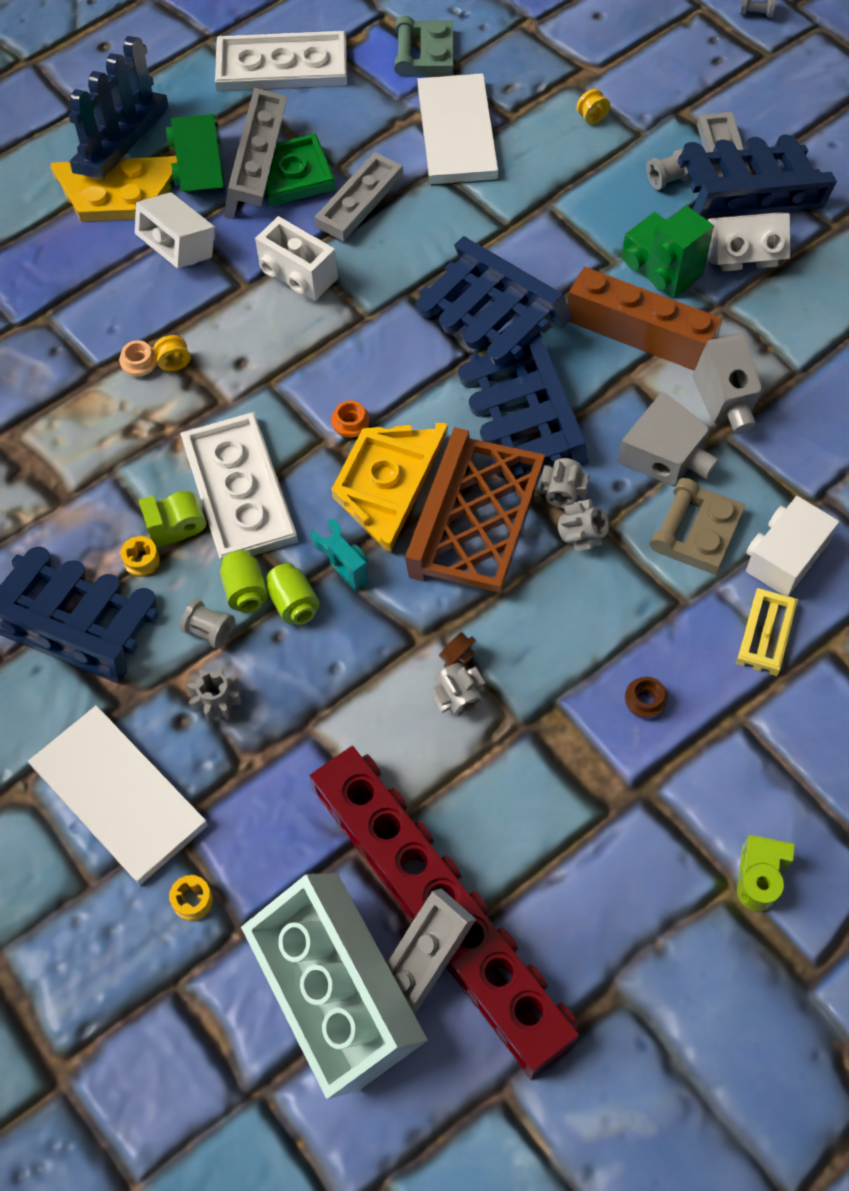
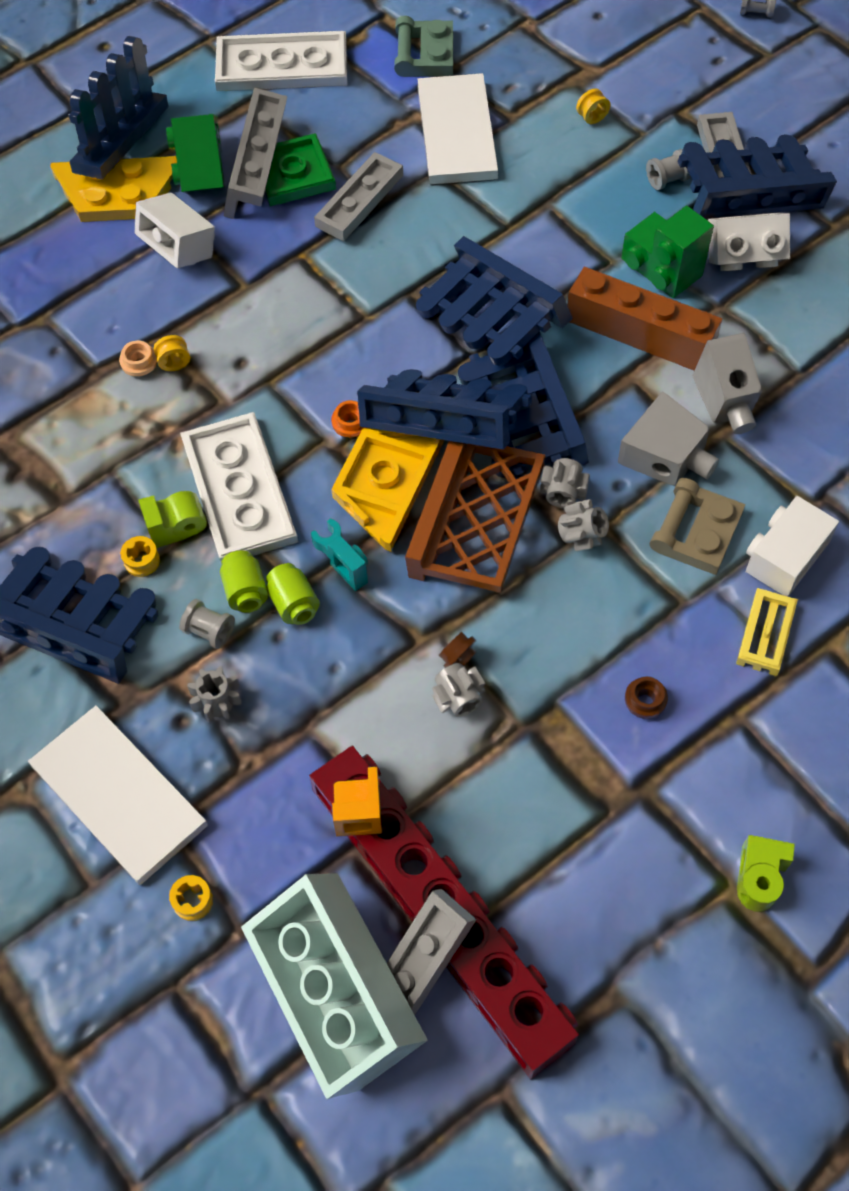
(296, 258): white brick -> none
(357, 806): none -> light orange panel
(437, 415): none -> dark blue fence

